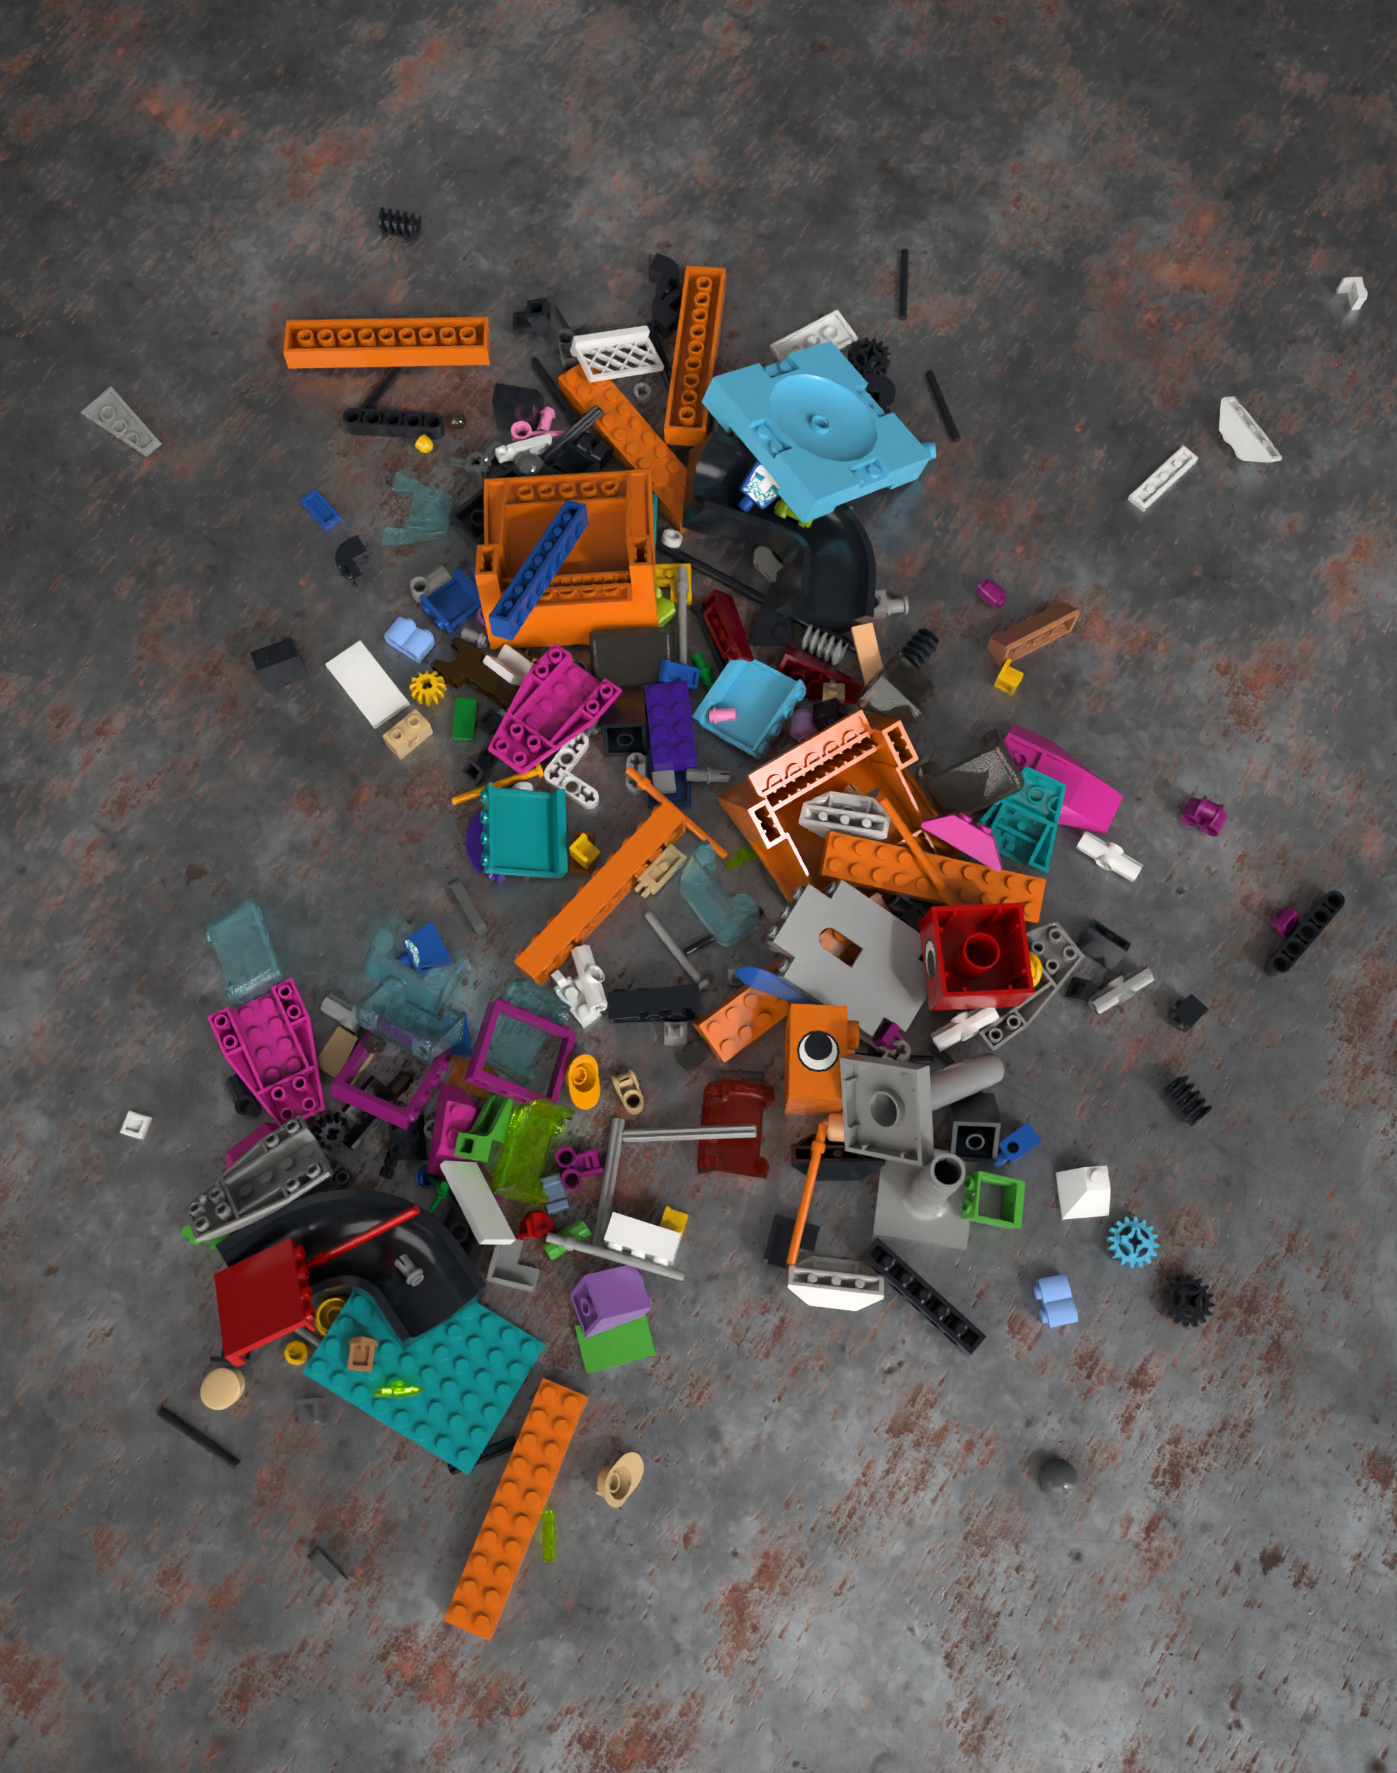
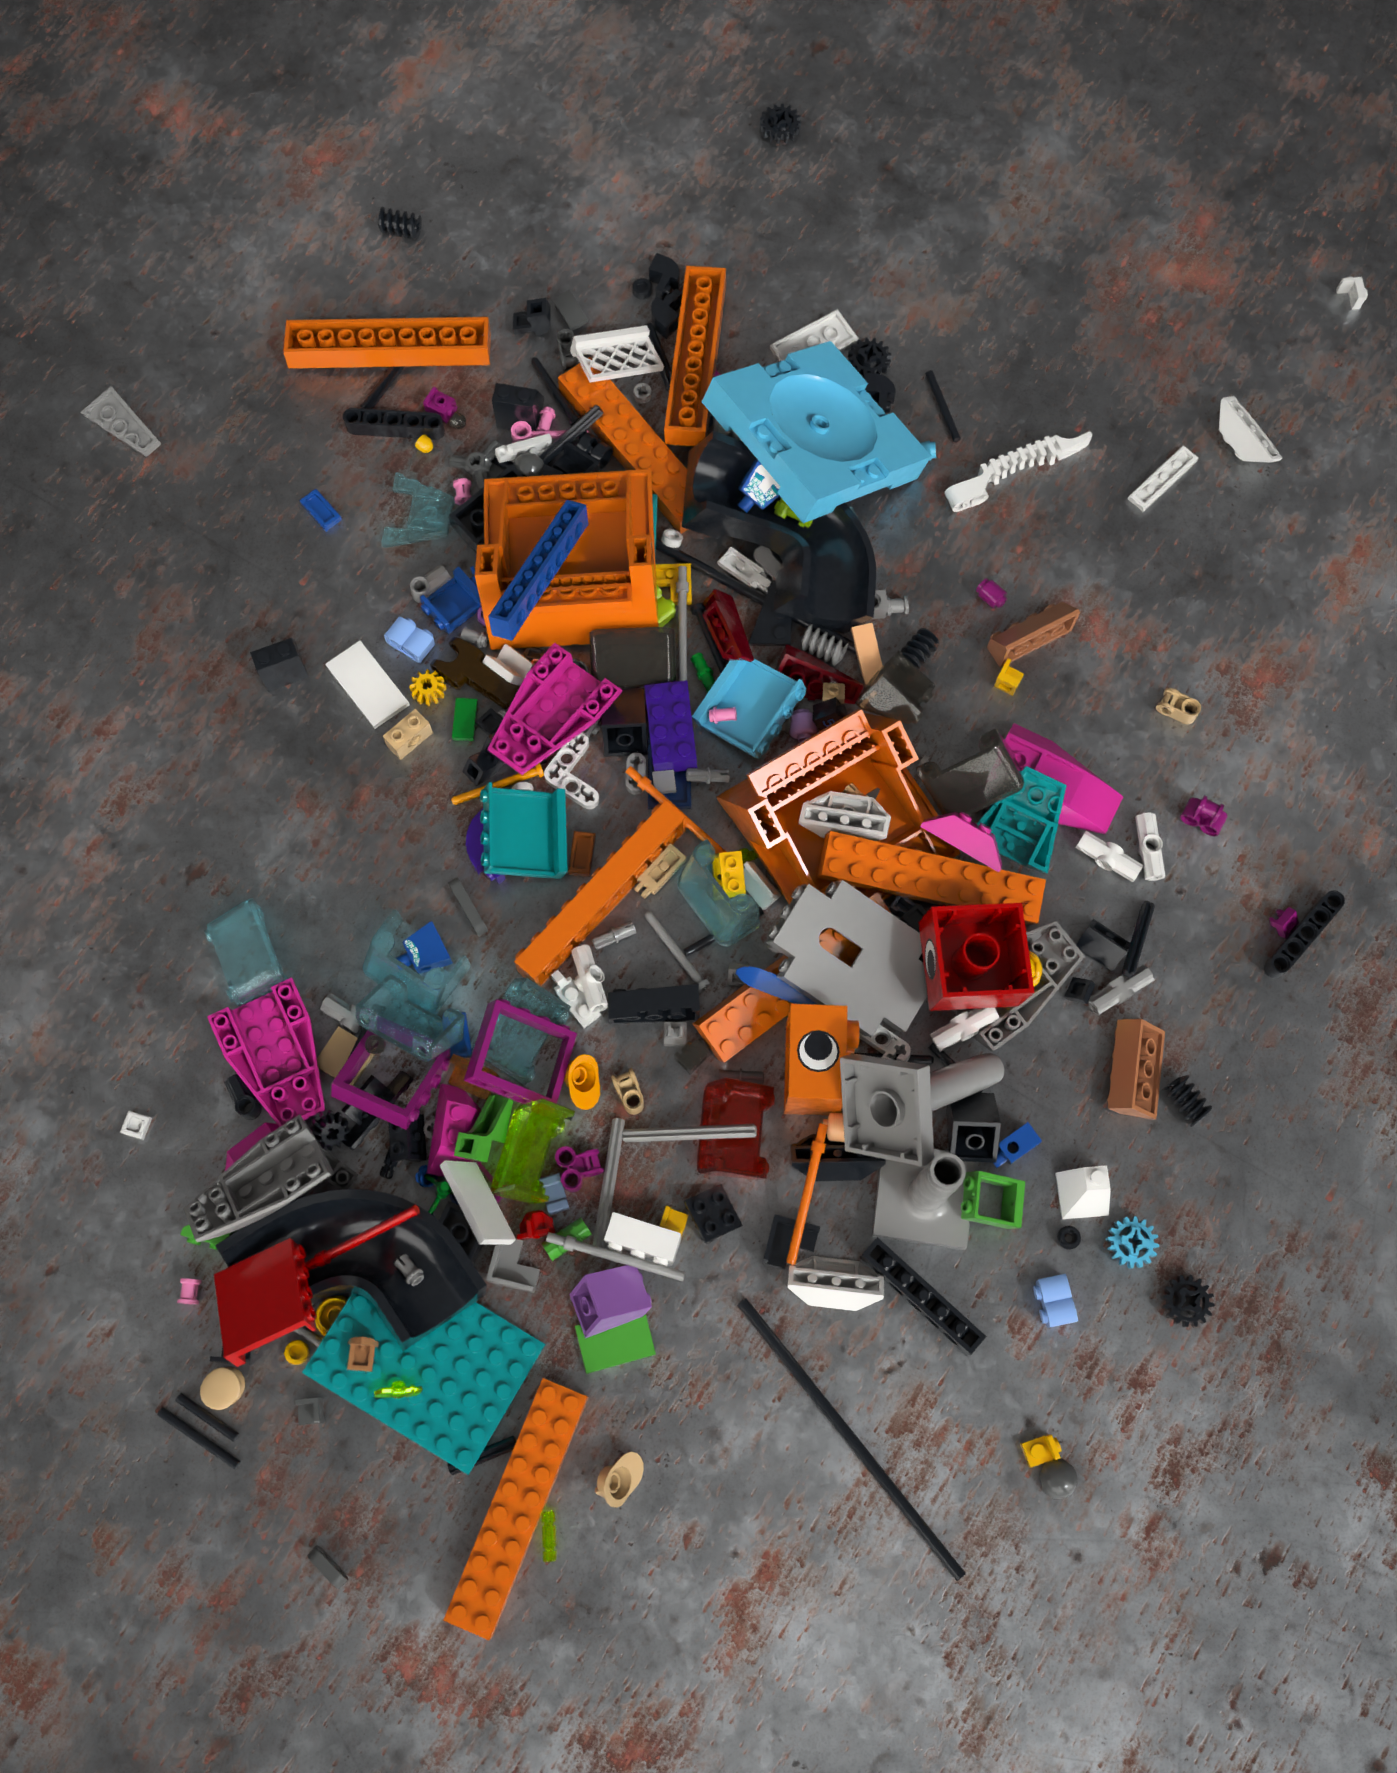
(189, 1291): none -> bright pink bush
(207, 1417): none -> black bar
(349, 557): black brick -> none
(440, 403): none -> magenta brick
(462, 491): none -> bright pink bush
(584, 851): yellow panel -> none
(613, 935): none -> light grey axle
(642, 288): none -> black tile
(674, 672): blue tile -> none
(712, 1213): none -> black hinge
(730, 868): none -> yellow window
(744, 570): none -> white hinge
(759, 886): none -> white panel
(780, 123): none -> black gear
(852, 1440): none -> black piece
(886, 1034): magenta tile -> none
(903, 284): black bar -> none
(945, 894): orange bar -> none
(973, 491): none -> white piece
(1041, 1450): none -> yellow bracket
(1076, 1237): none -> black plate
(1136, 1068): none -> nougat slope
(1138, 939): none -> black axle
(1151, 859): none -> white piece
(1177, 706): none -> tan piece
(1187, 1013): black brick -> none

